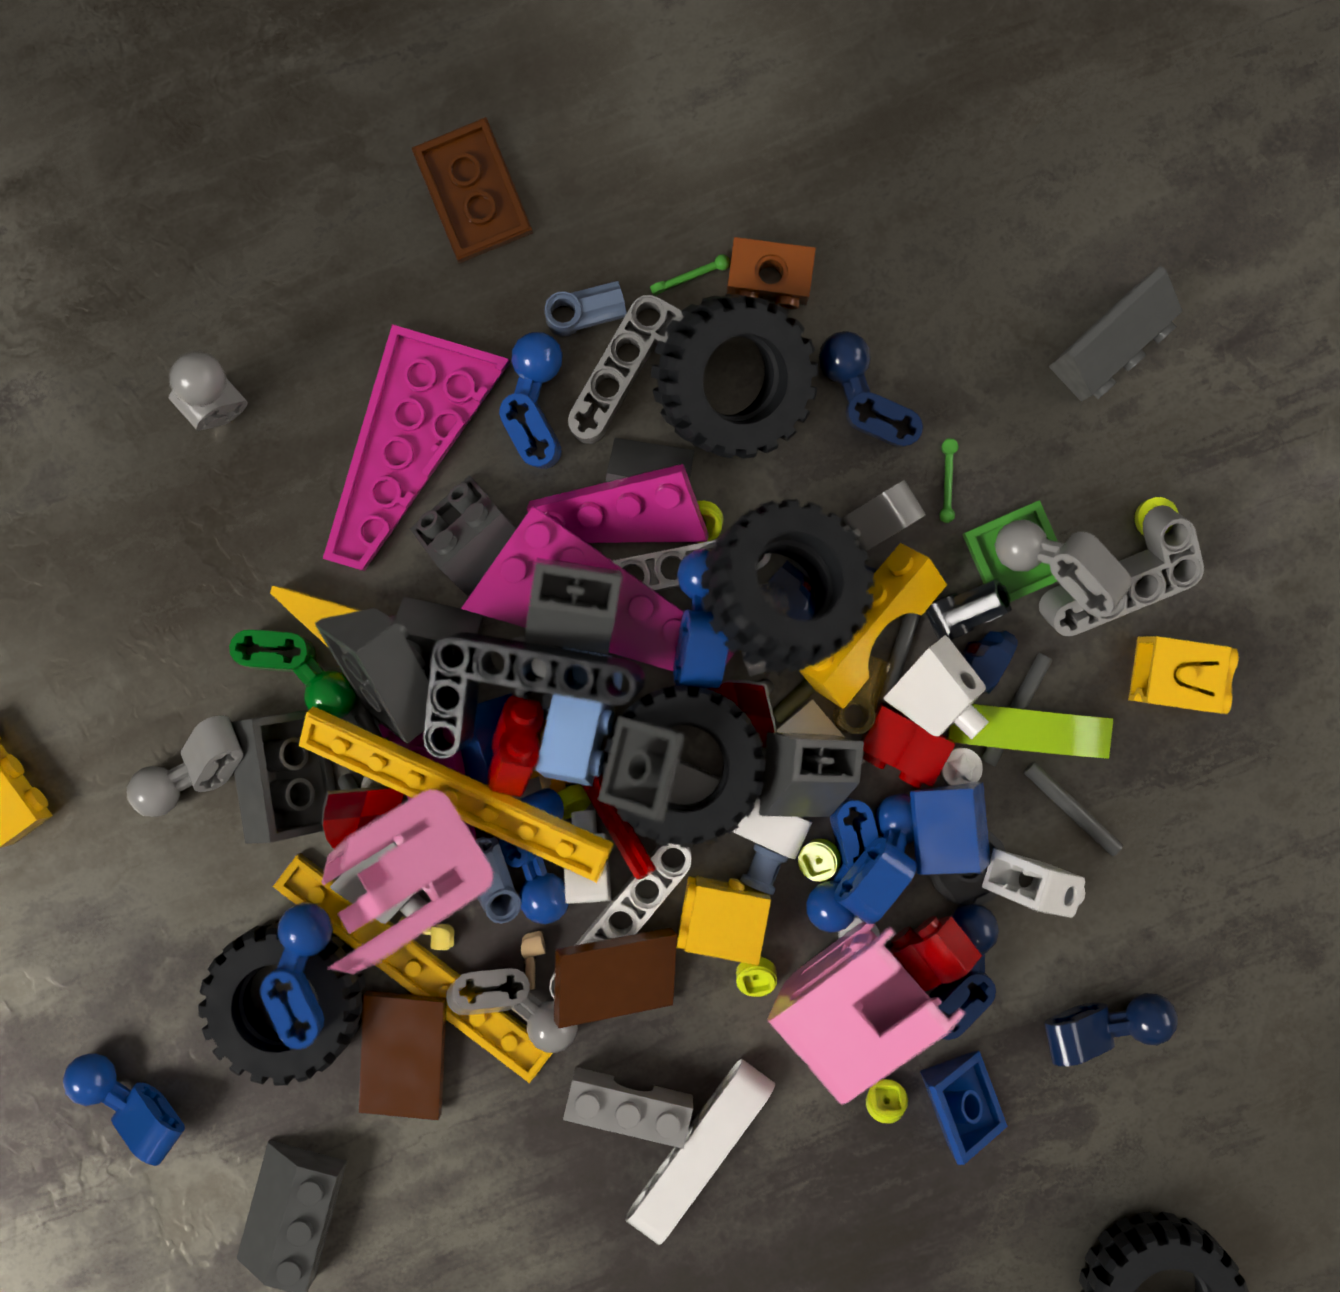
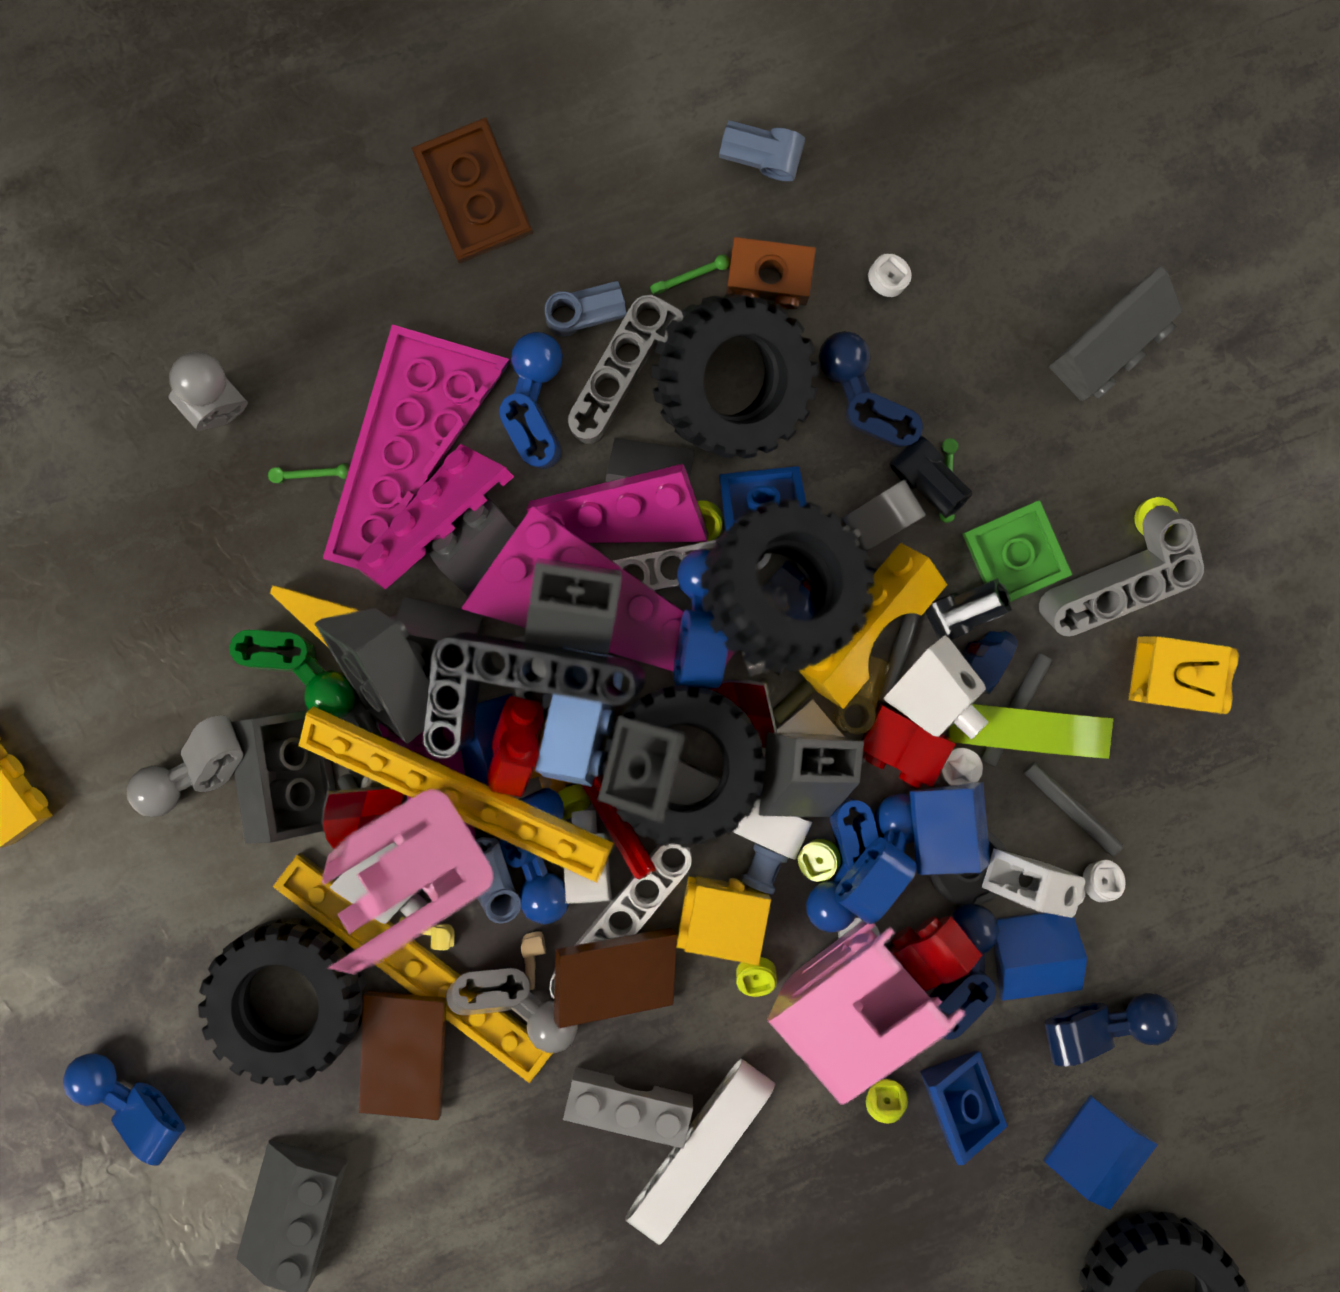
(278, 475): none -> bright green hinge
(303, 933): blue beam -> none
(430, 514): none -> dark pink wing
(752, 488): none -> blue slope
(772, 151): none -> sand blue piece
(889, 275): none -> white tile
(925, 470): none -> black piece
(1039, 955): none -> blue slope
(1078, 564): light grey beam -> none
(1099, 1153): none -> blue slope
(1104, 881): none -> white tile

